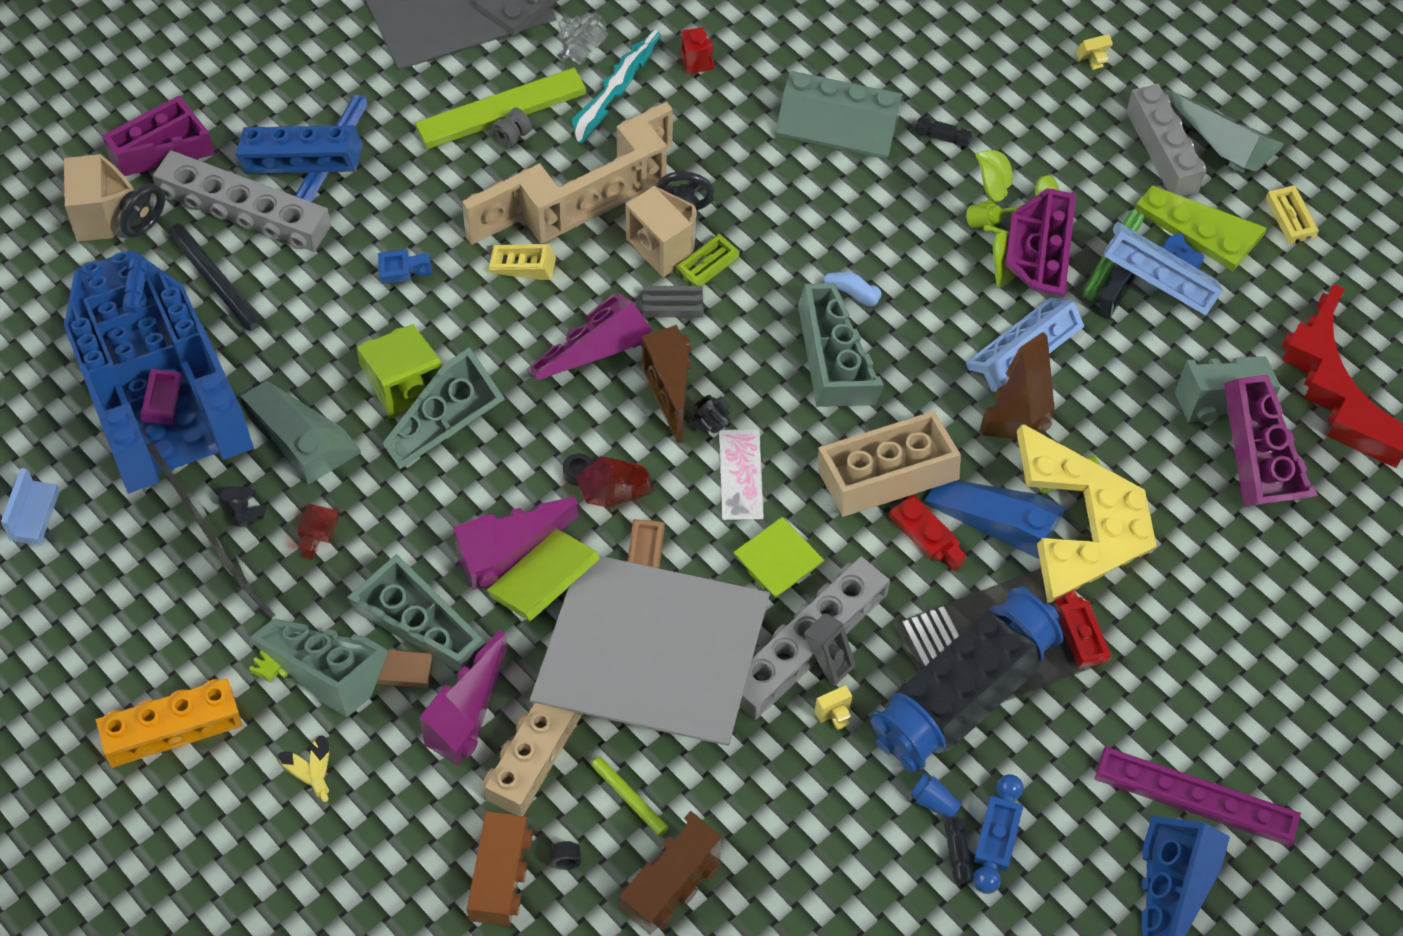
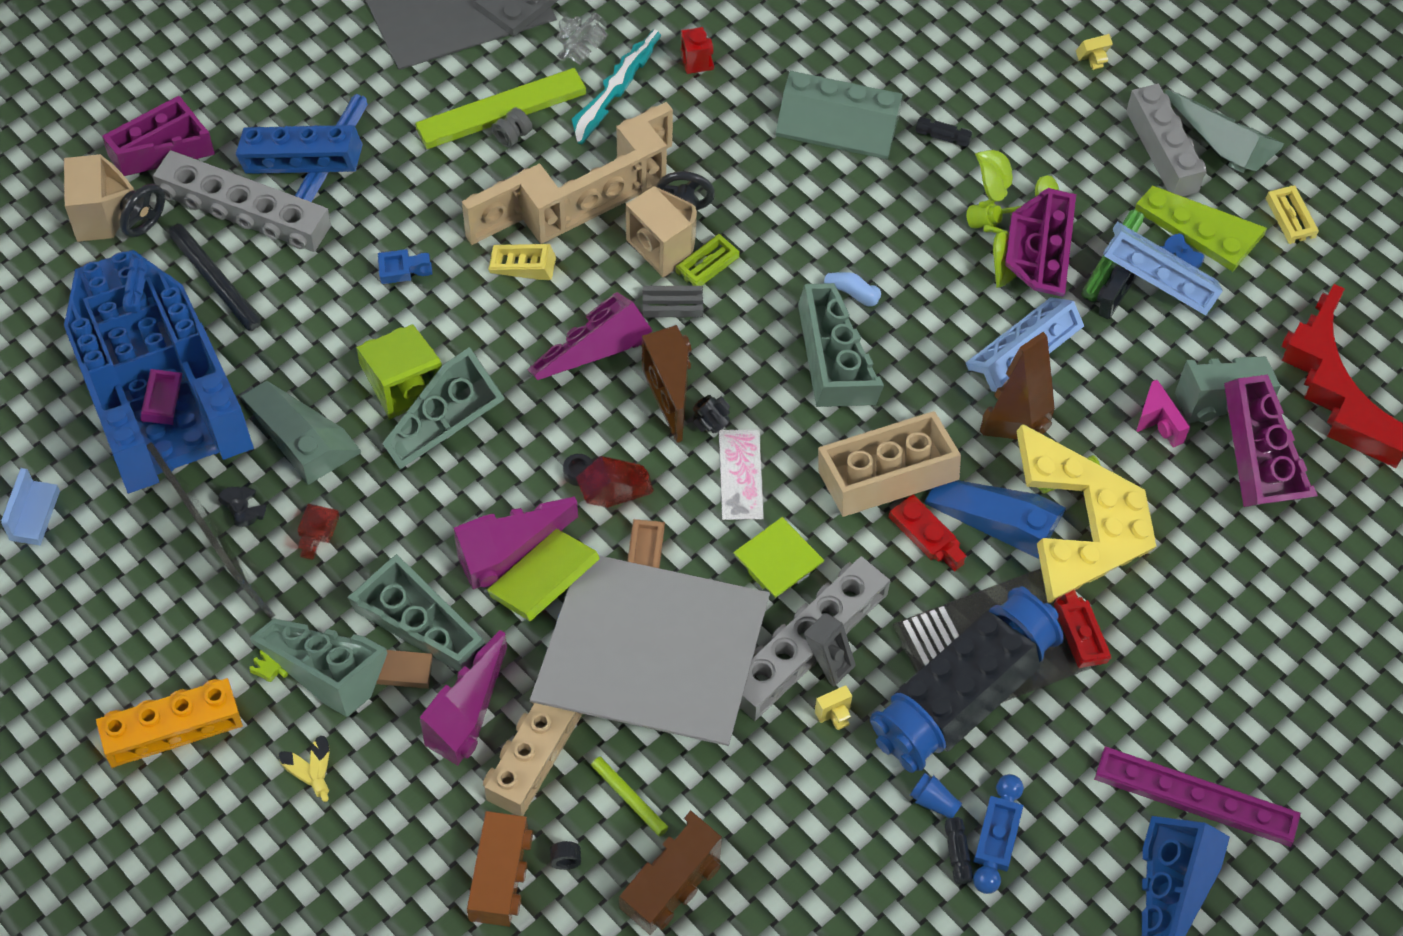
(1162, 411): none -> dark pink slope

